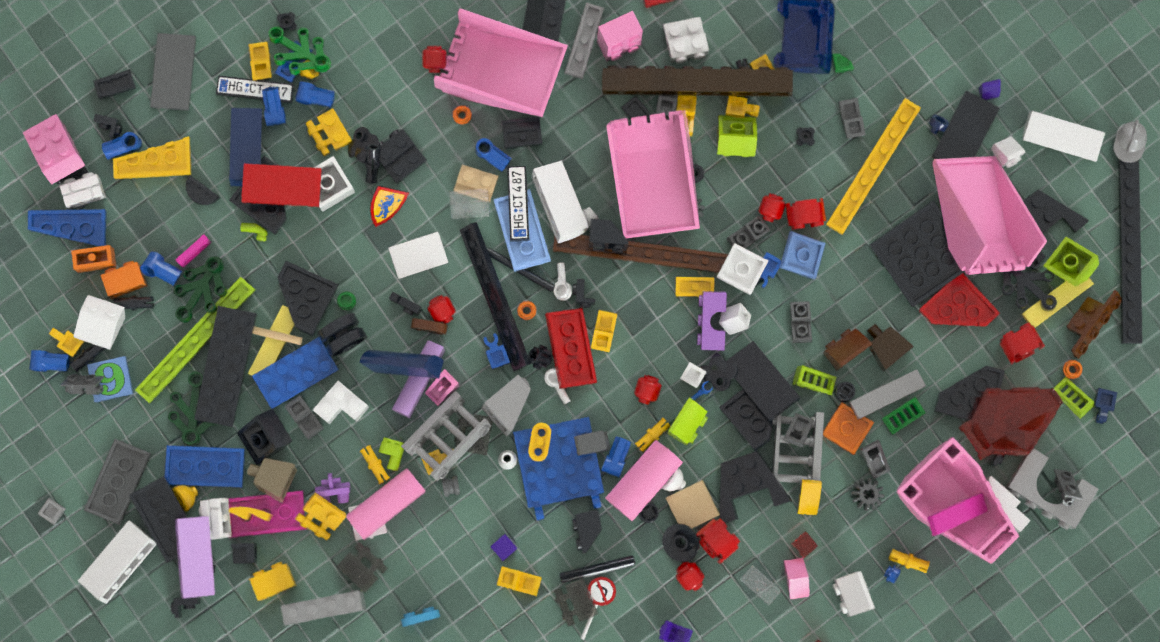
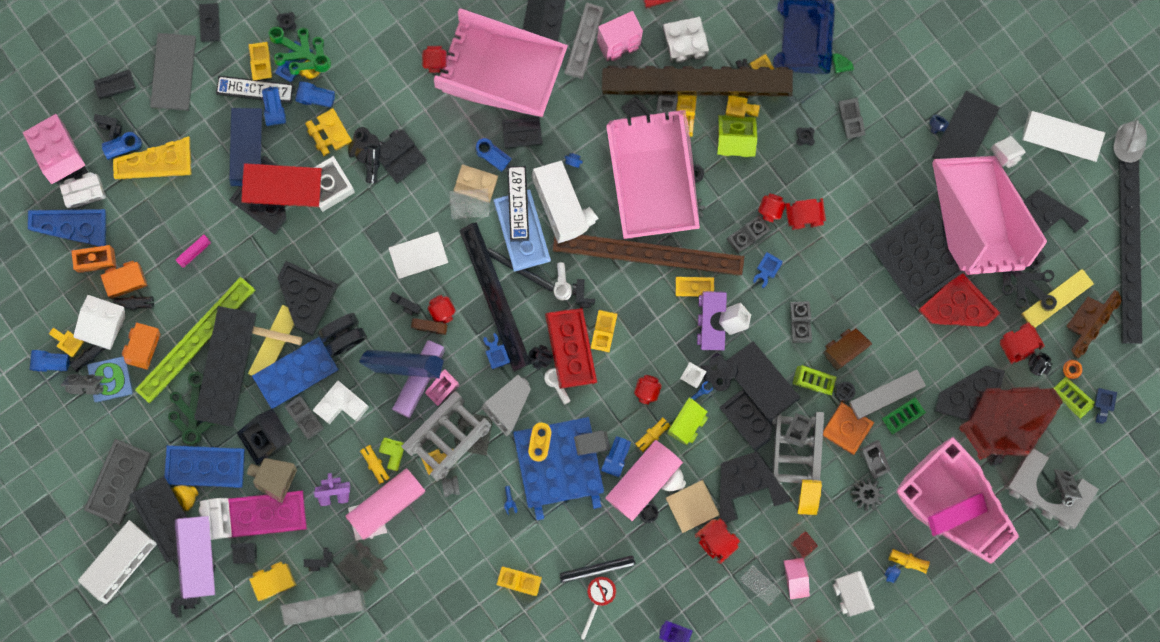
(51, 511): light grey tile -> none
(141, 345): none -> orange brick
(156, 266): blue piece -> none
(199, 193): black tile -> none
(201, 287): dark green plant -> none
(209, 22): none -> black plate
(245, 513): yellow slope -> none
(255, 228): lime arm -> none
(316, 564): none -> black bracket
(325, 512): yellow plate -> none
(346, 301): green plate -> none
(386, 204): shield -> none
(411, 618): dark azure plate -> none
(462, 109): orange plate -> none
(504, 547): dark purple slope -> none
(507, 465): white cone -> none
(510, 503): none -> blue hand
(526, 304): orange plate -> none
(573, 160): none -> blue plate
(581, 600): clear smoke plate -> none
(588, 528): black slope -> none
(606, 236): black slope -> none
(675, 548): black dish -> none
(690, 576): red head -> none
(742, 269): white plate -> none
(802, 255): medium blue tile -> none
(873, 166): yellow plate -> none
(887, 346): dark brown torso -> none
(990, 89): dark purple slope -> none
(1009, 504): white slope -> none
(1040, 364): none -> black gear
(1072, 262): lime slope -> none

